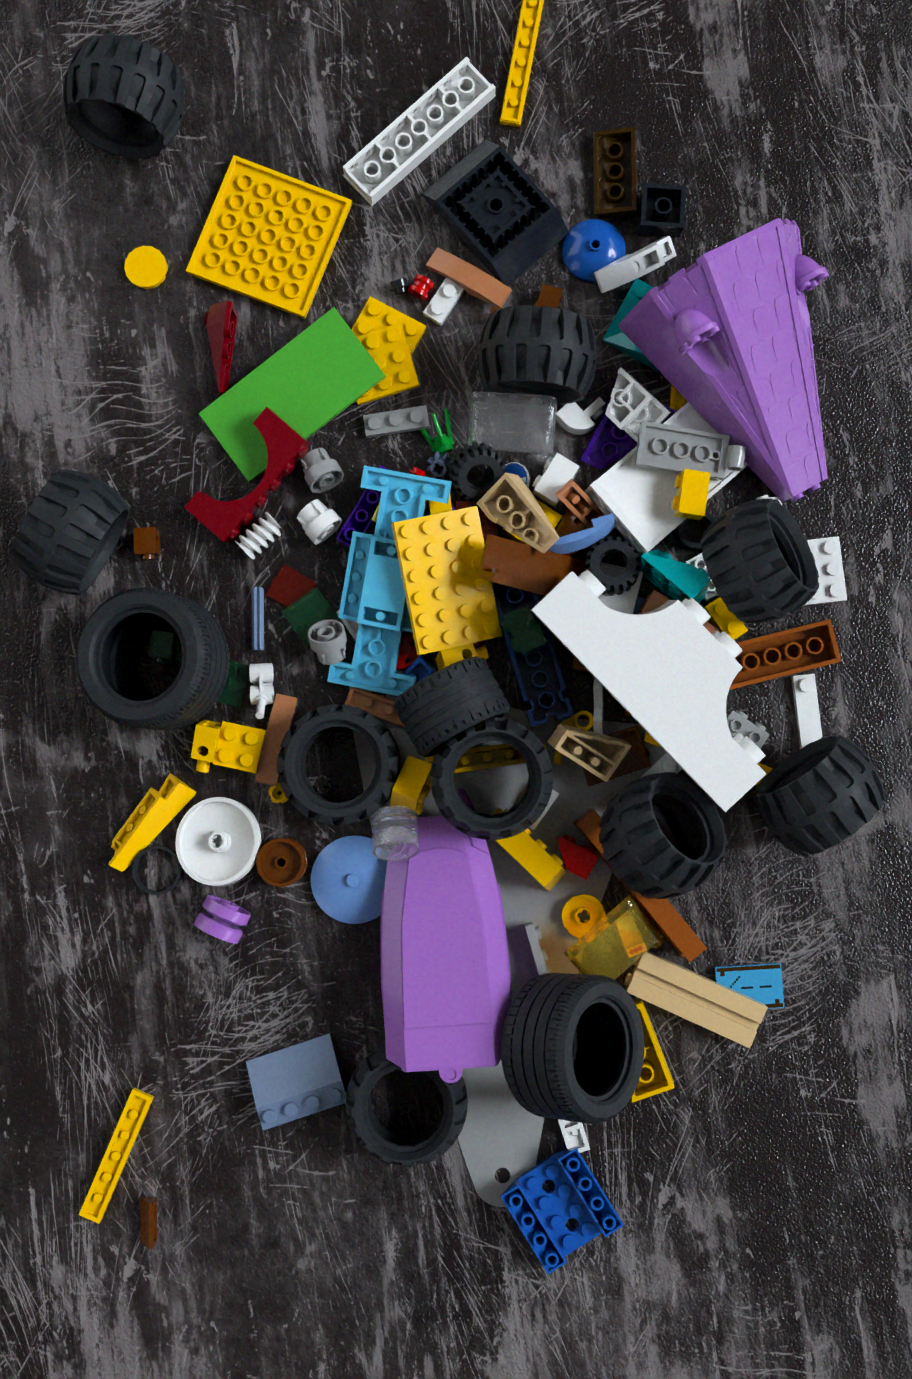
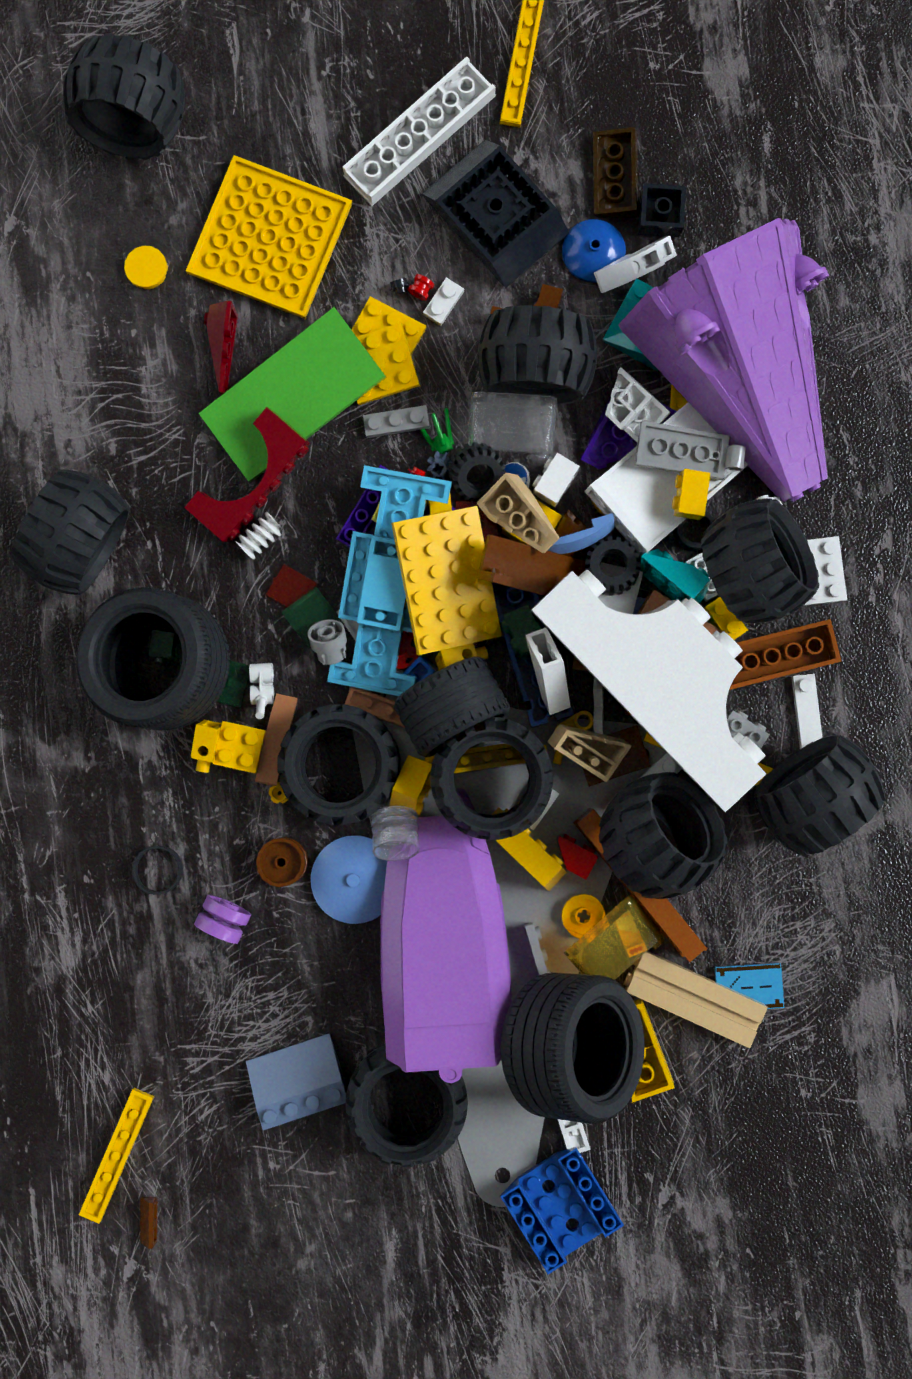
(146, 542): reddish brown brick -> none
(149, 820): yellow wedge -> none
(218, 841): white dish -> none
(257, 618): sand blue axle -> none
(318, 521): white piece -> none
(321, 471): light grey piece -> none
(469, 277): nougat slope -> none
(549, 670): none -> white slope
(576, 420): white brick -> none
(579, 503): nougat slope -> none

